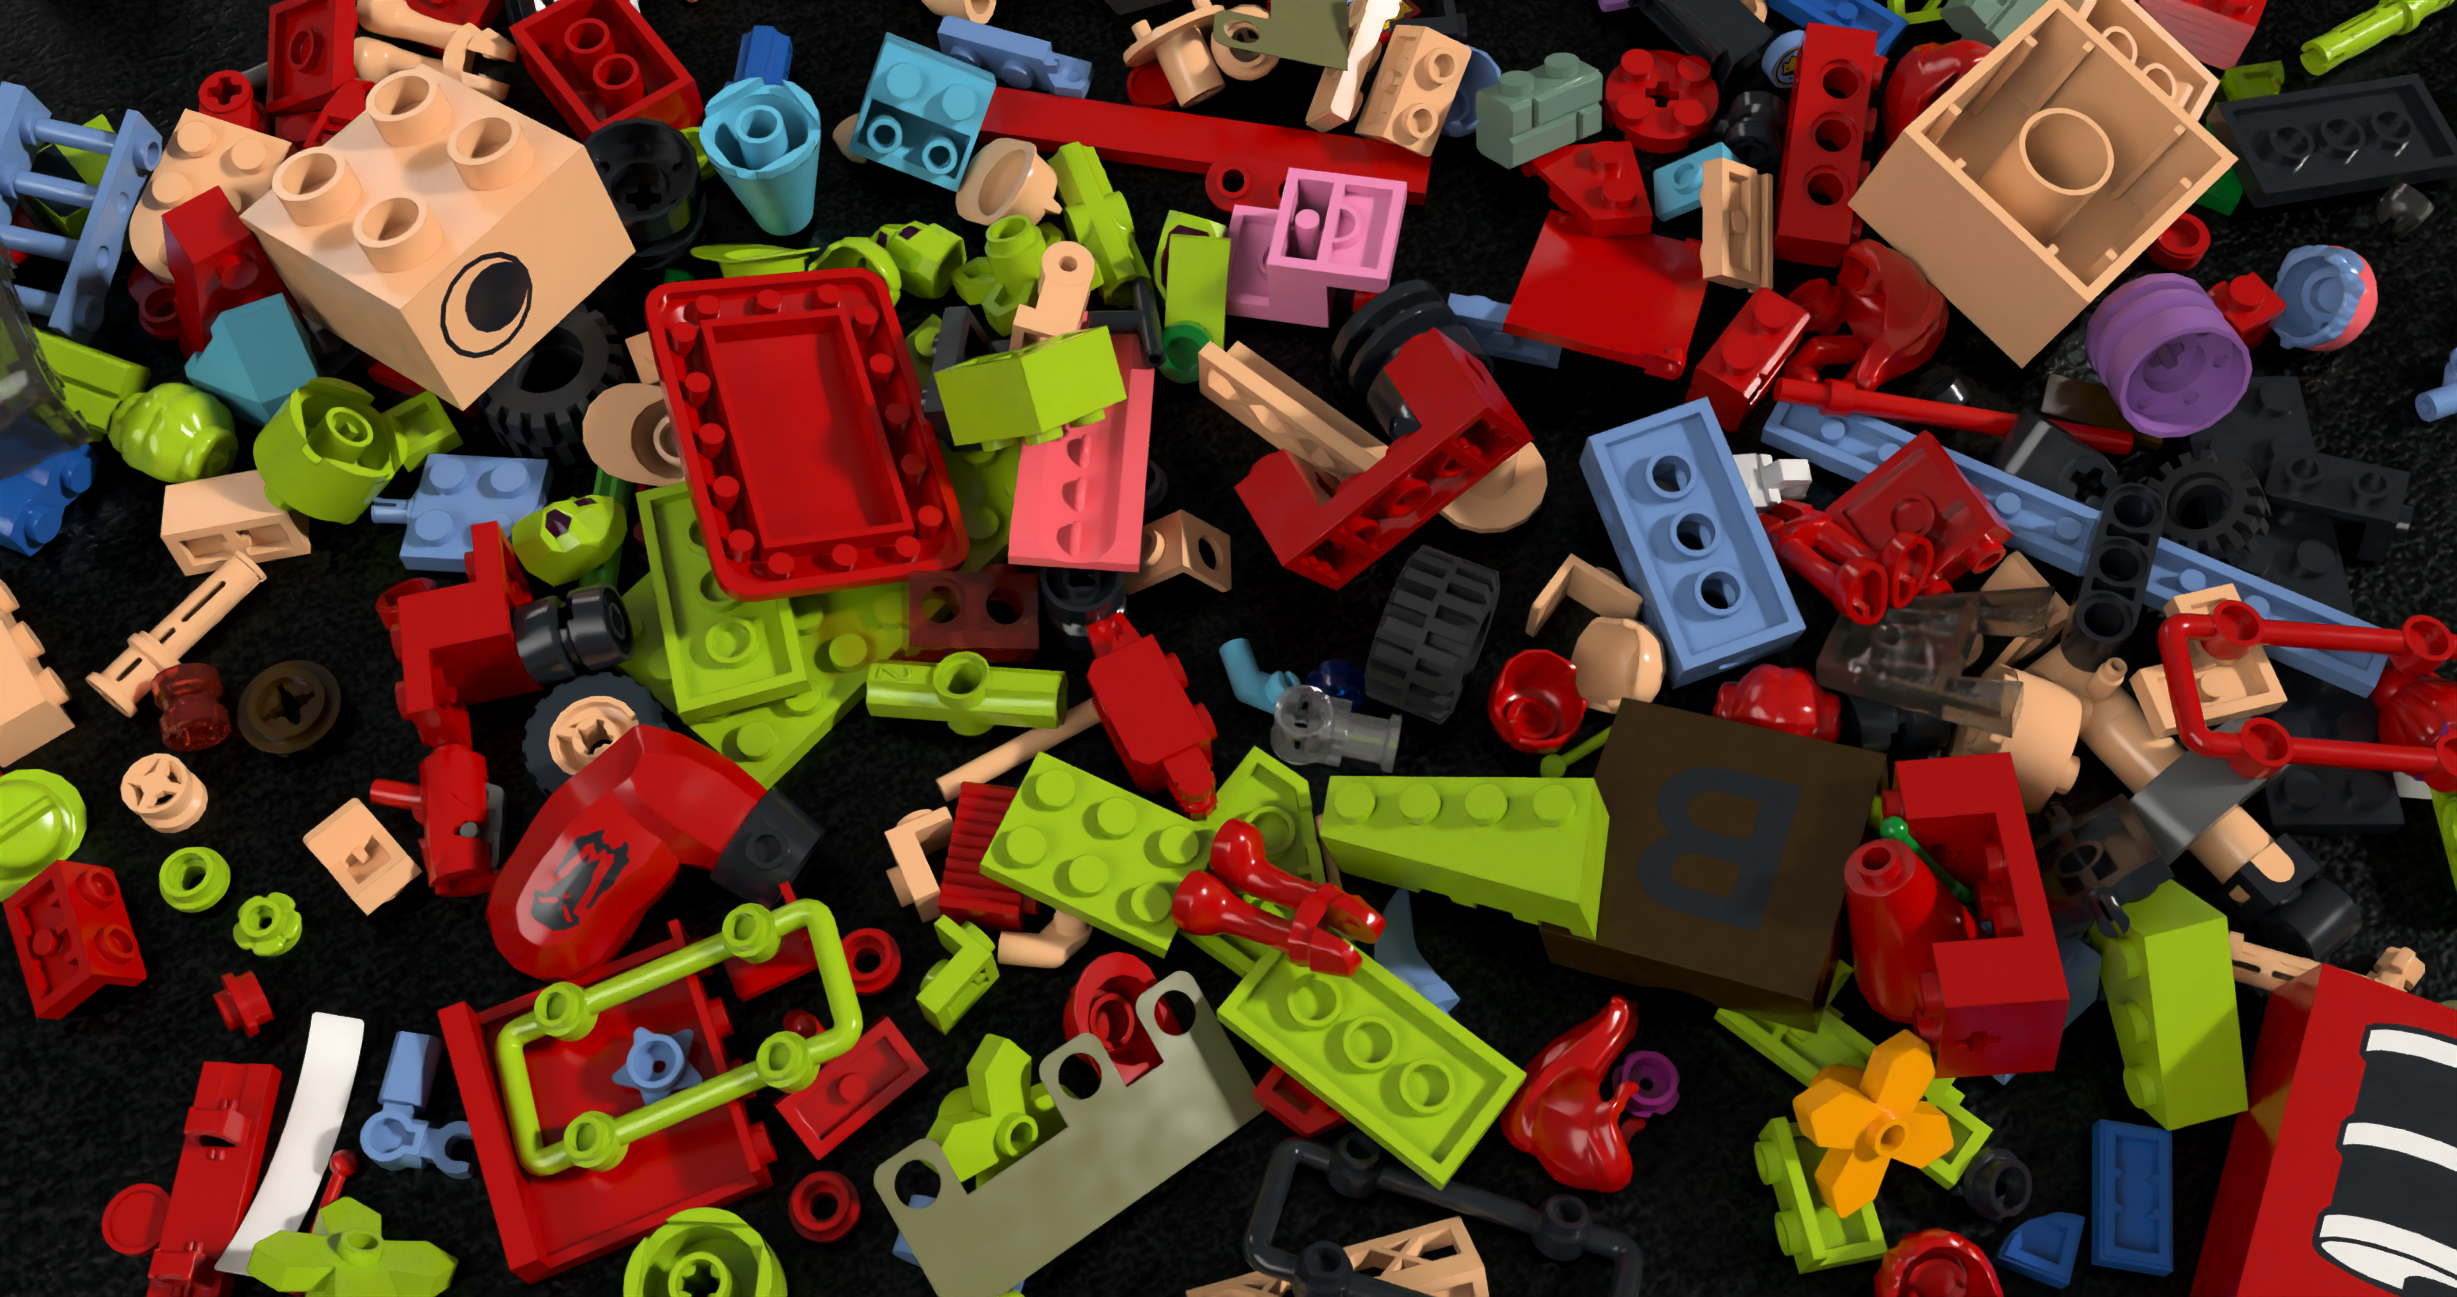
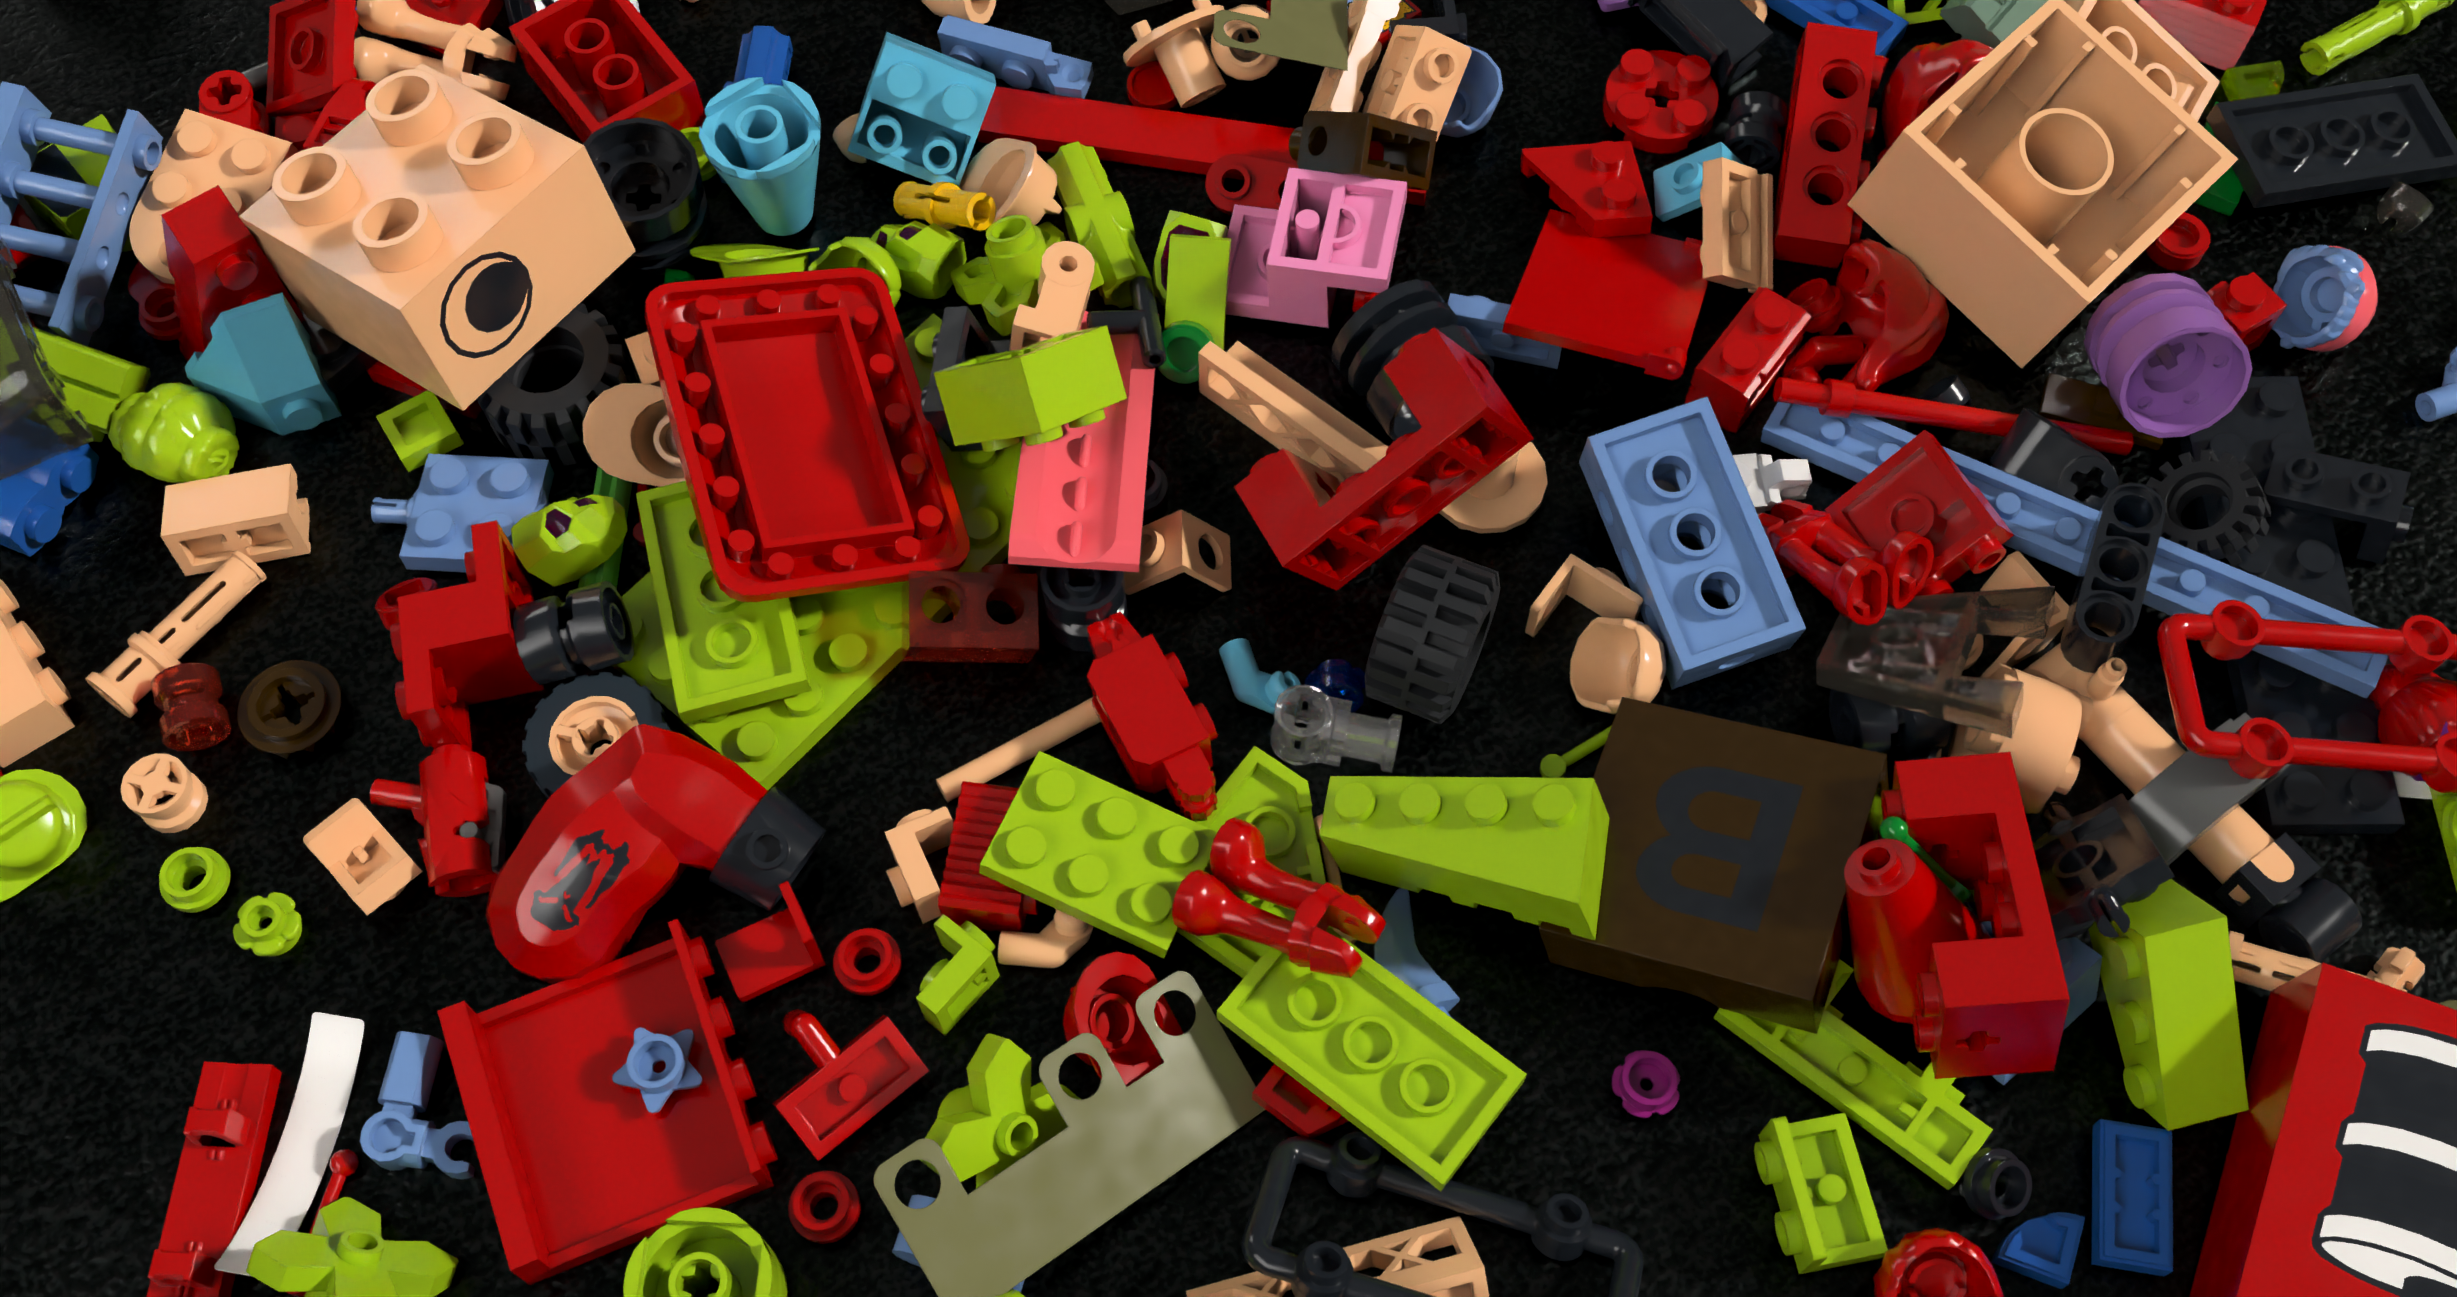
(72, 936): red bracket -> none
(136, 1219): red piece -> none
(243, 1003): red plate -> none
(328, 451): lime brick -> none
(570, 1013): lime bar -> none
(945, 205): none -> yellow pin
(967, 693): lime piece -> none
(1342, 143): none -> dark brown torso
(1536, 702): red hair -> none
(1538, 110): sand green brick -> none
(1560, 1107): red piece -> none
(1780, 59): medium blue tile -> none
(1781, 701): red hair -> none
(1871, 1119): light orange plant -> none
(2224, 686): light nougat plate -> none

